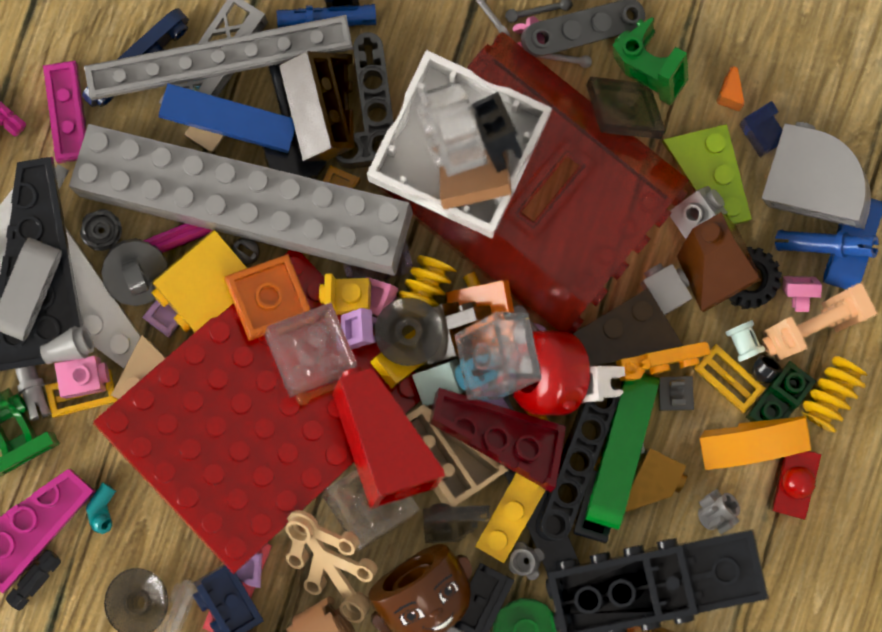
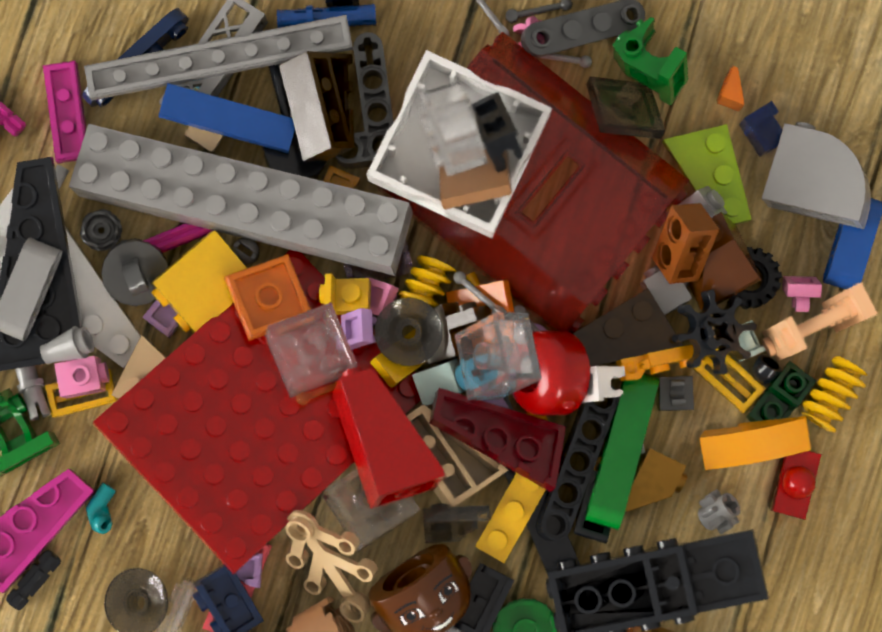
(460, 278): none -> light grey hinge
(517, 563): light grey plate -> none
(685, 243): none -> dark orange brick
(702, 335): none -> black gear
(839, 244): blue pin -> none

